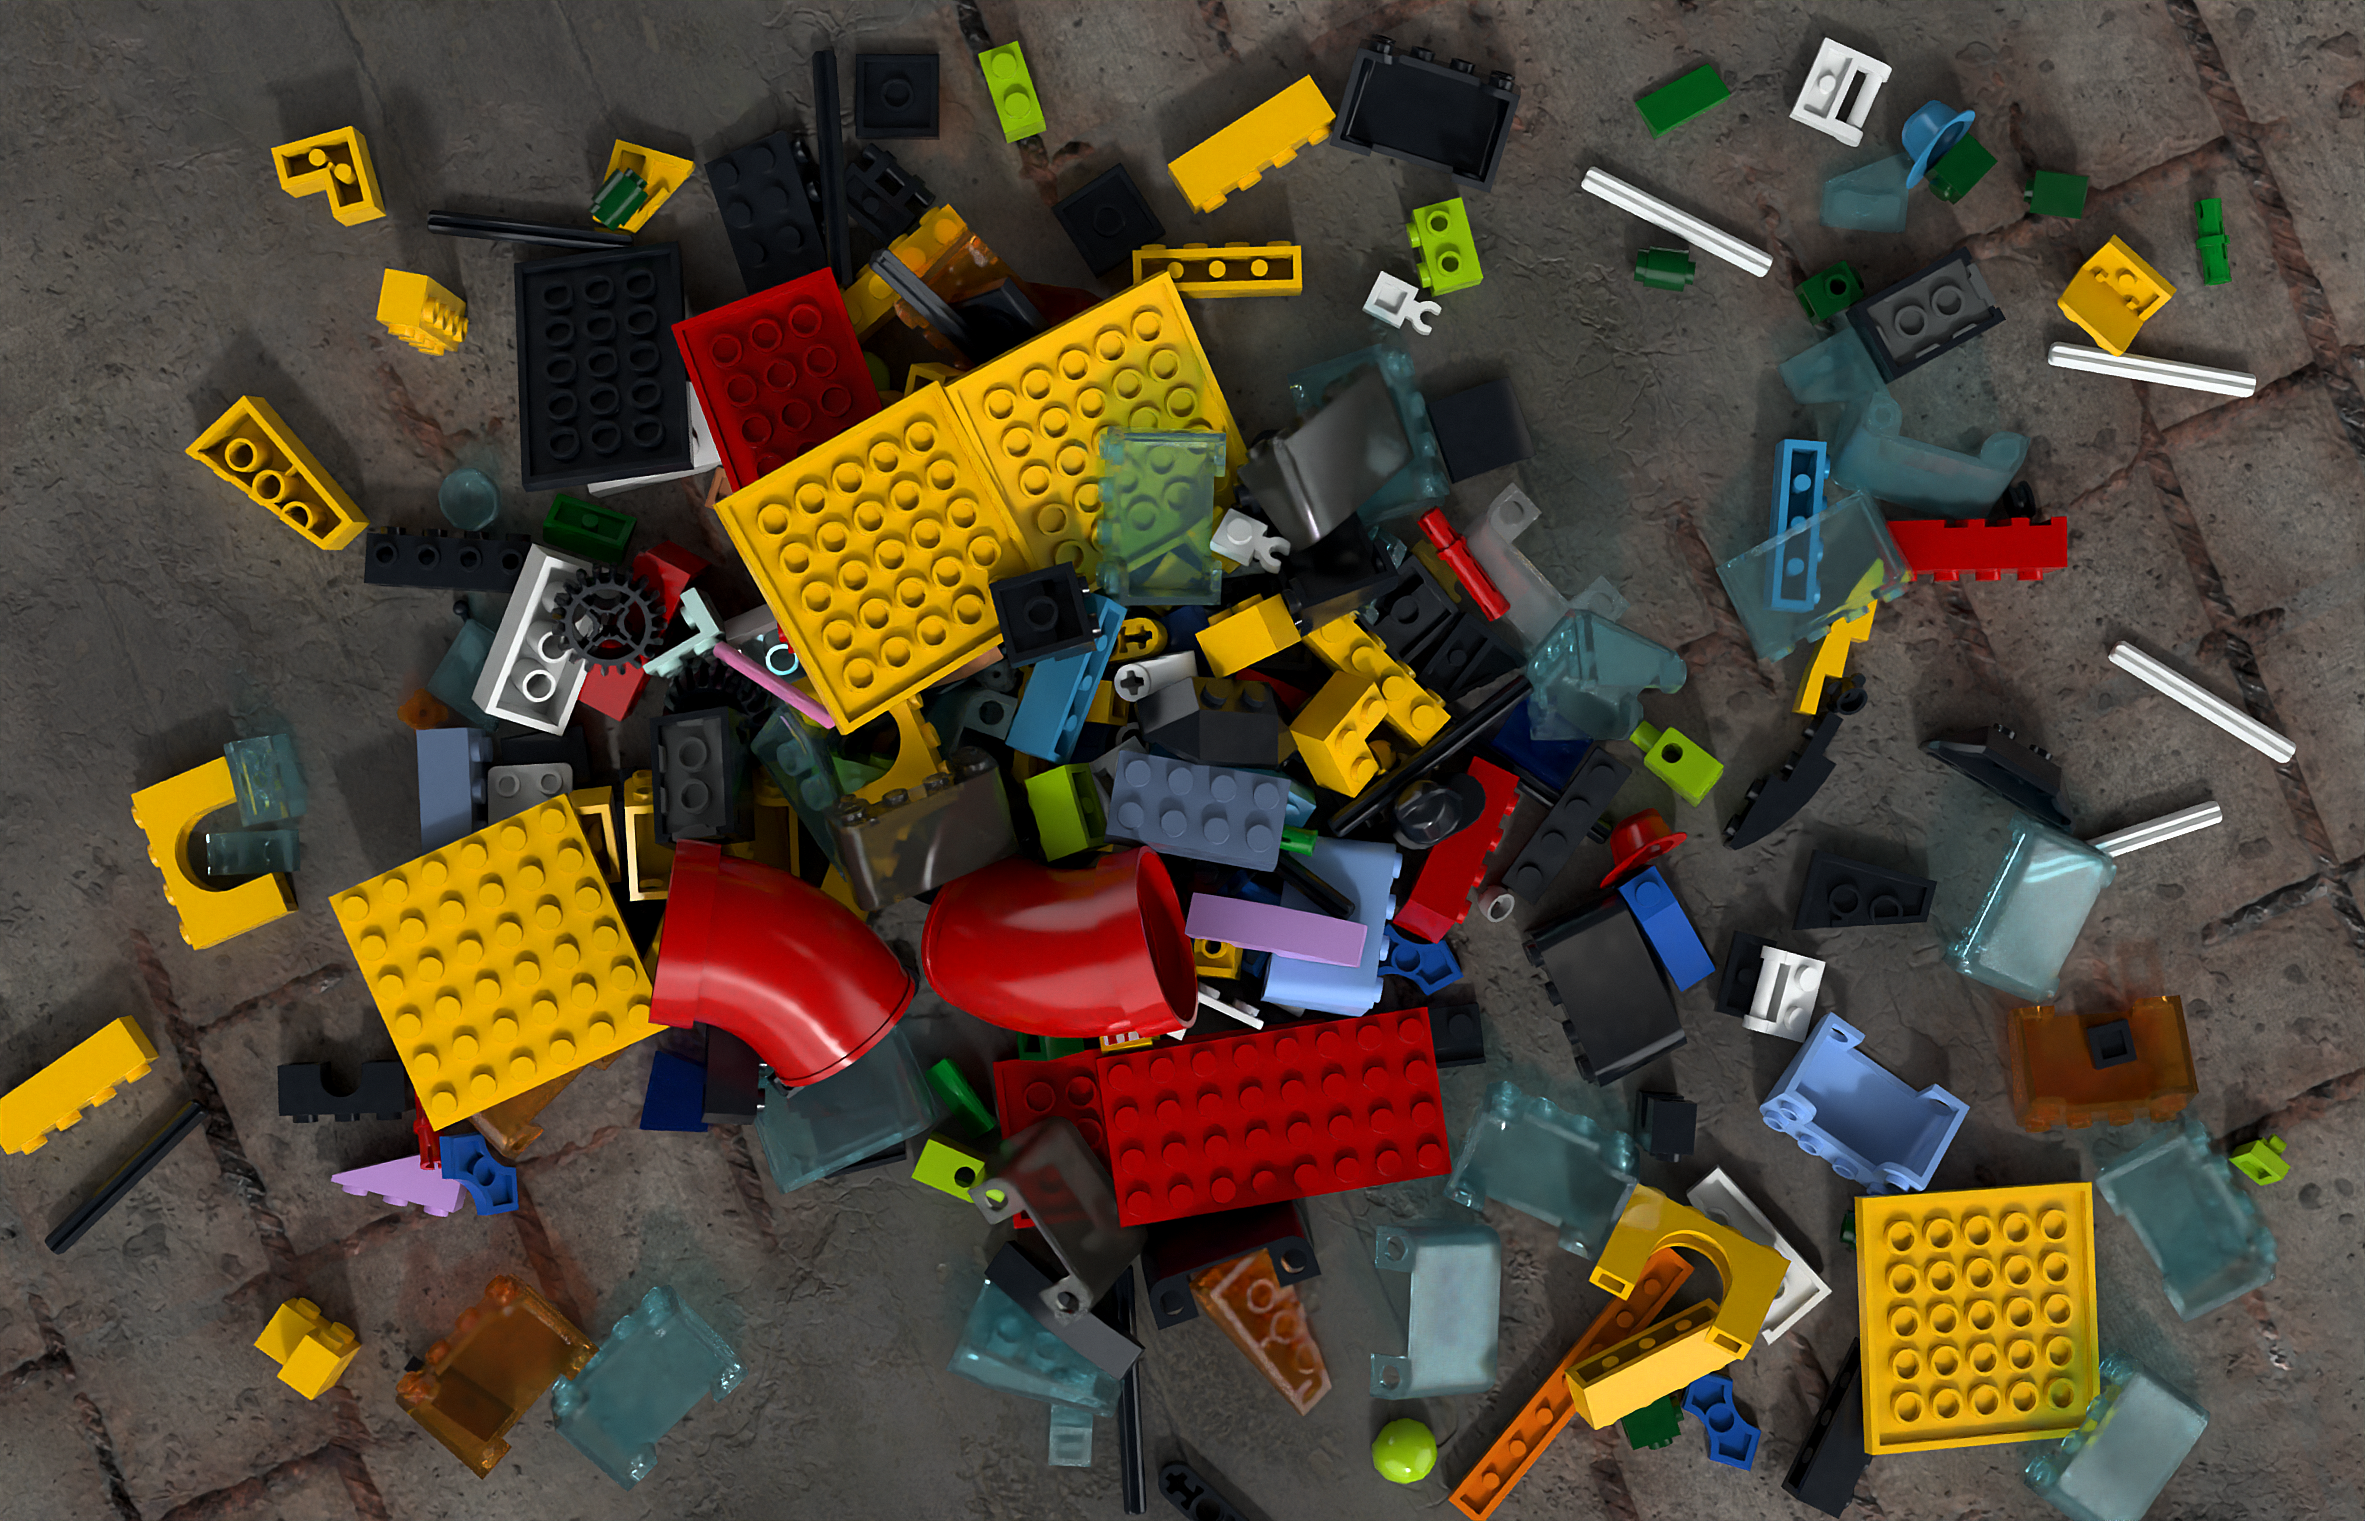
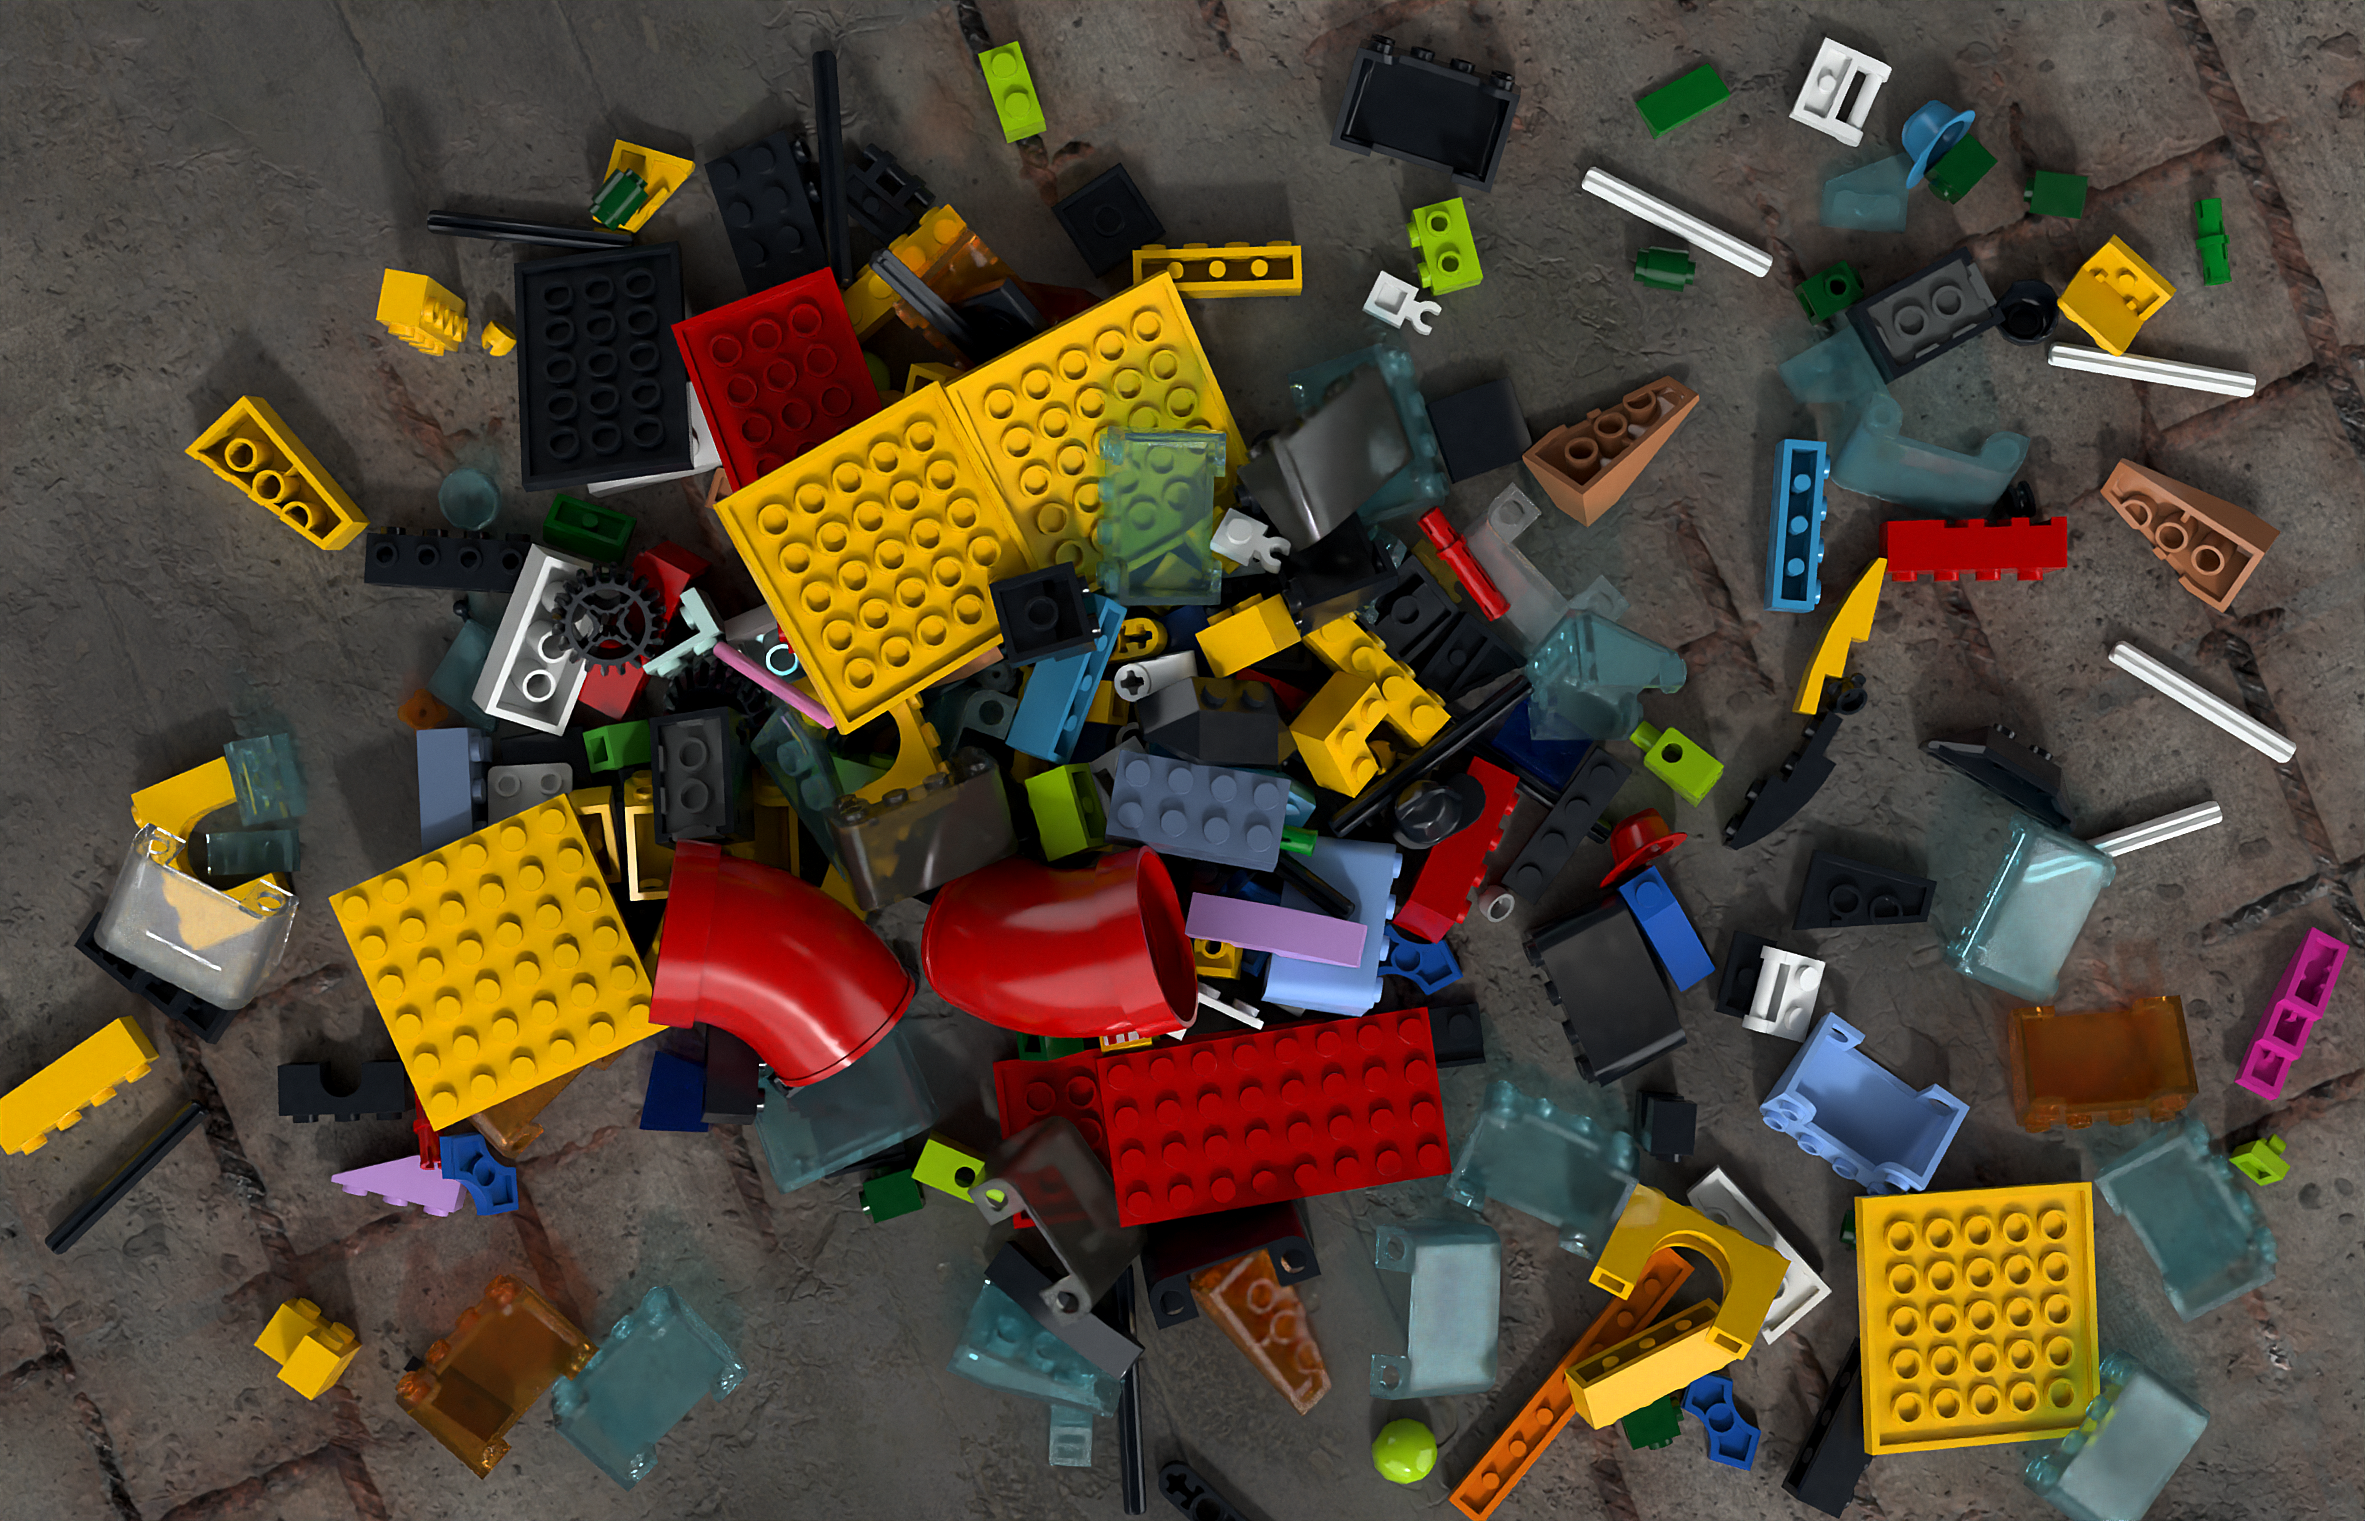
(191, 930): none -> clear windscreen
(194, 1012): none -> black slope
(333, 163): yellow brick -> none
(498, 336): none -> yellow hinge
(618, 746): none -> bright green brick
(891, 1193): none -> dark green brick
(898, 96): black tile -> none
(961, 1097): green slope -> none
(1252, 145): yellow brick -> none
(1599, 458): none -> nougat wedge
(1815, 575): clear light blue windscreen -> none
(2029, 312): none -> black hair
(2110, 1043): black plate -> none
(2198, 534): none -> nougat wedge
(2291, 1013): none -> dark pink slope

